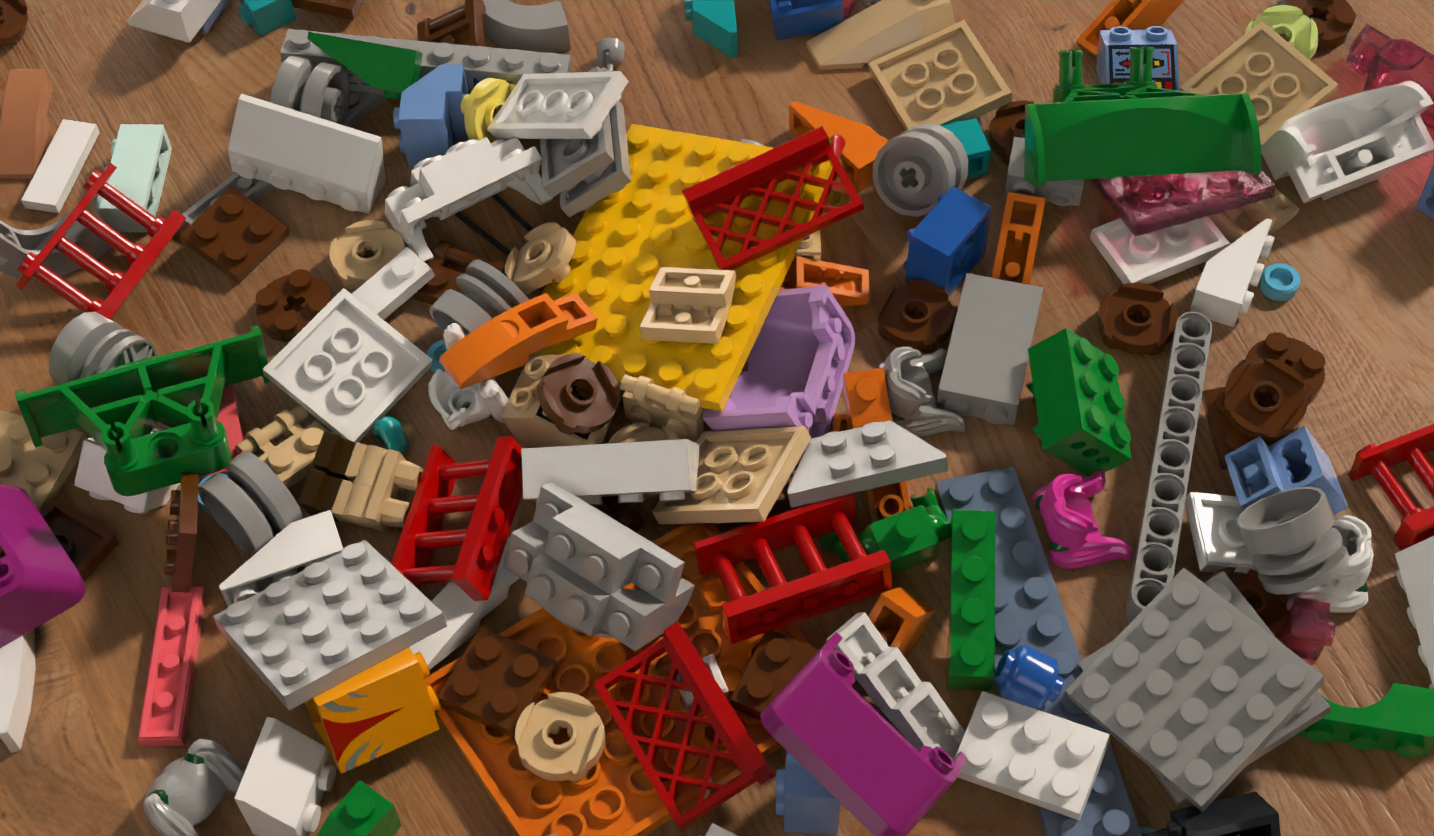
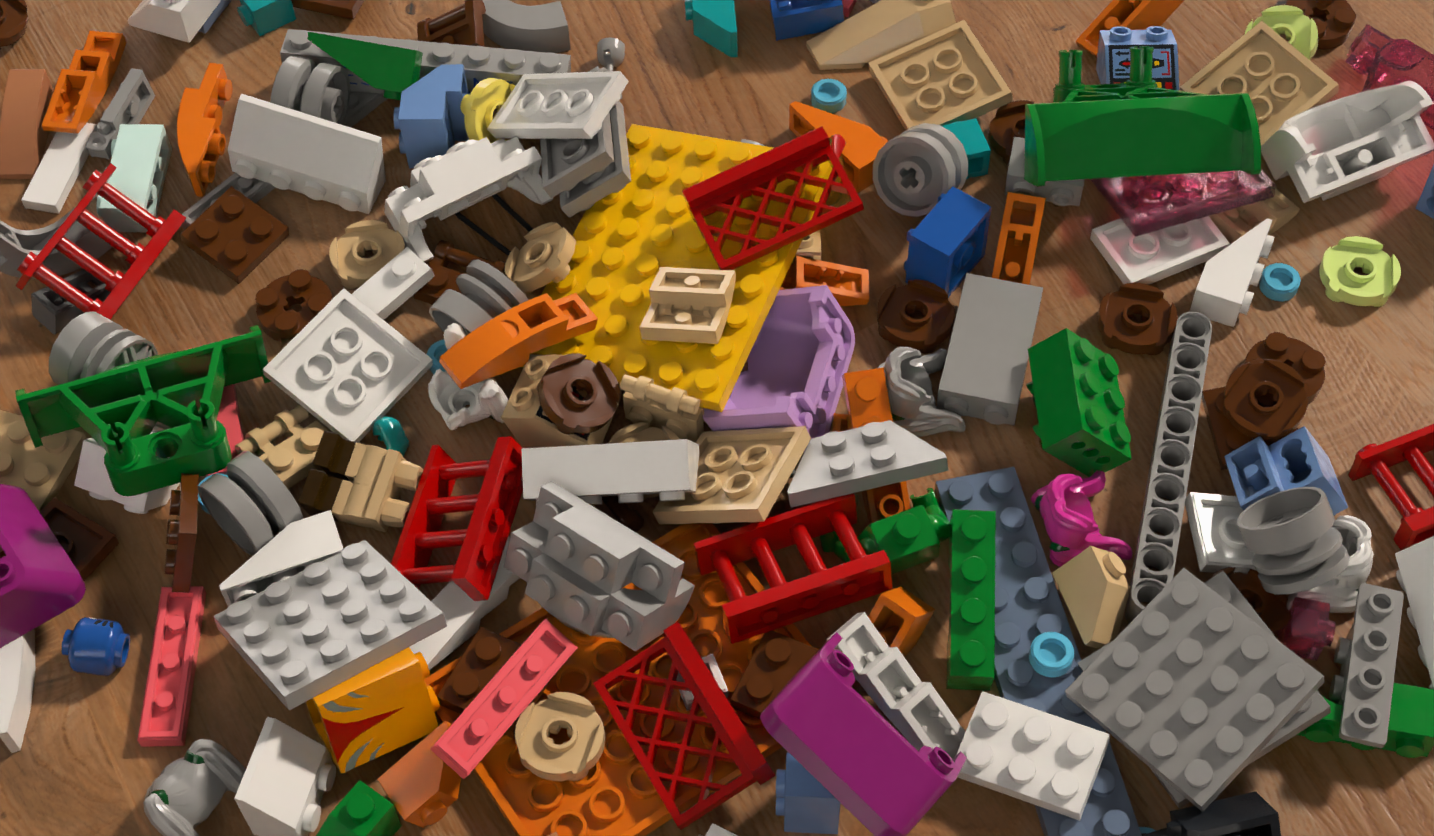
(55, 313): none -> dark grey slope
(84, 83): none -> orange slope
(96, 646): none -> blue head
(125, 108): none -> light grey hinge
(199, 129): none -> orange slope
(422, 782): none -> orange slope
(503, 699): none -> coral tile
(829, 95): none -> medium azure tile
(1028, 677): blue head -> none
(1051, 654): none -> medium azure tile
(1095, 594): none -> tan slope
(1355, 289): none -> yellowish green plate
(1368, 666): none -> light grey bracket

